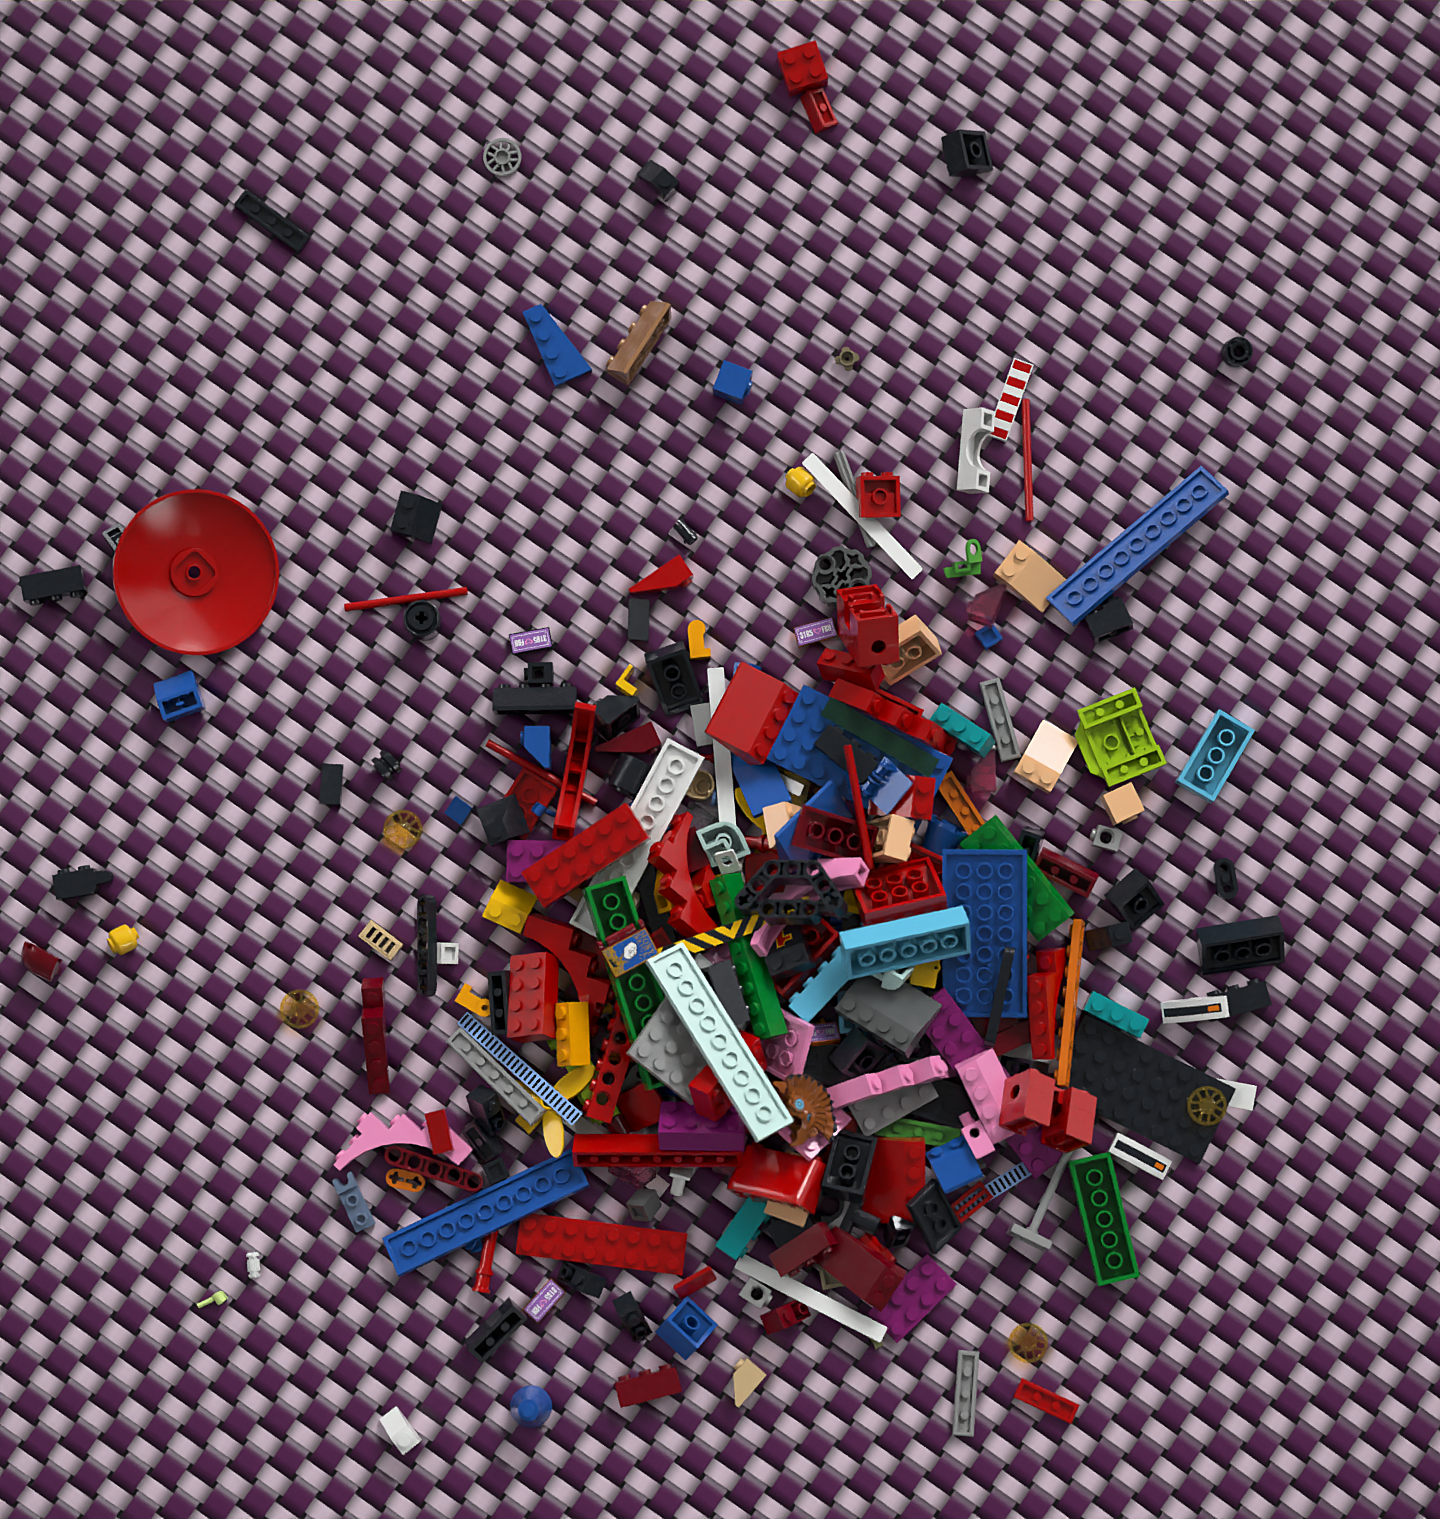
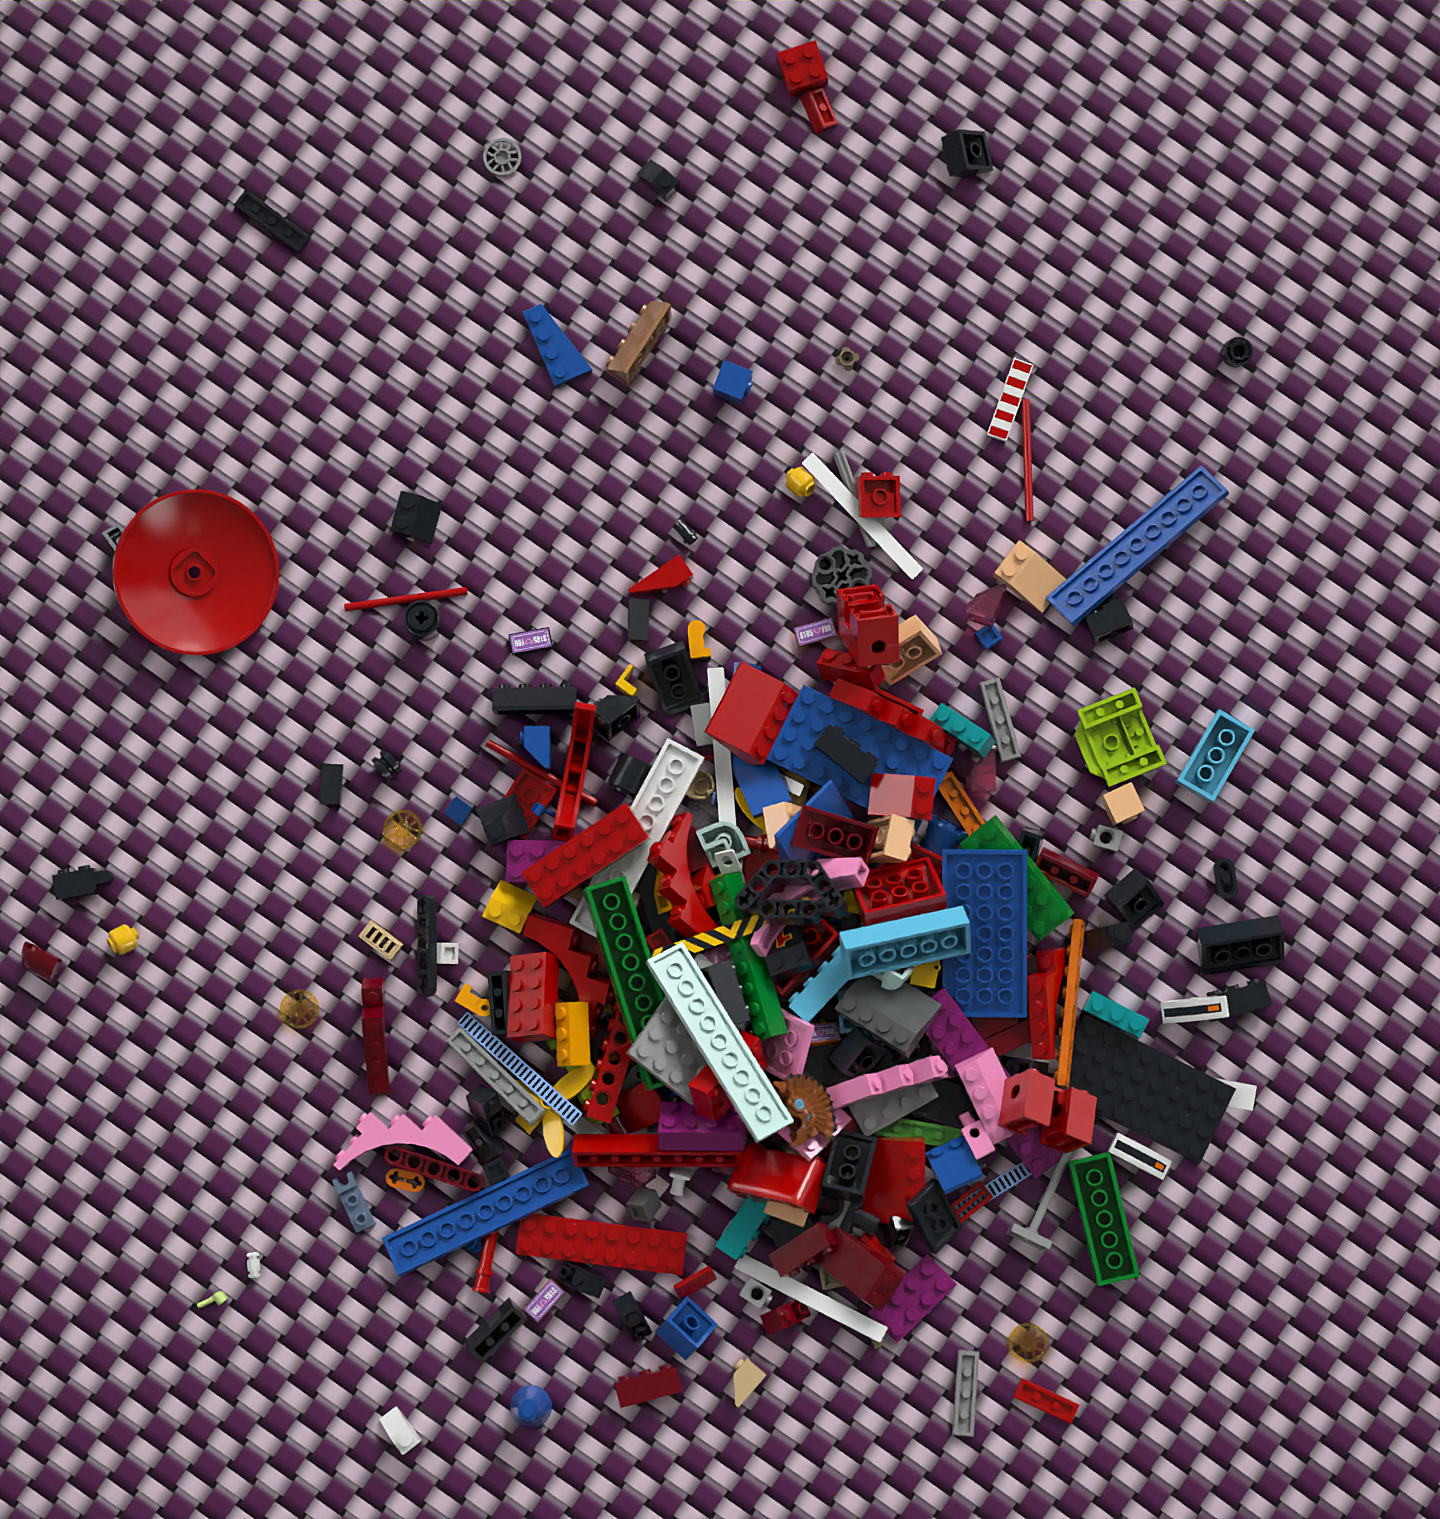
(53, 585): black brick -> none
(179, 696): blue slope -> none
(439, 1131): red slope -> none
(545, 667): black brick -> none
(628, 948): piece -> none
(637, 741): dark red slope -> none
(858, 806): red piece -> none
(879, 737): clear green tile -> none
(886, 785): hinge -> none
(971, 566): bright green piece -> none
(976, 426): white arch -> none
(999, 997): black beam -> none
(1045, 757): light nougat slope -> none
(1207, 1105): clear yellow wheel -> none

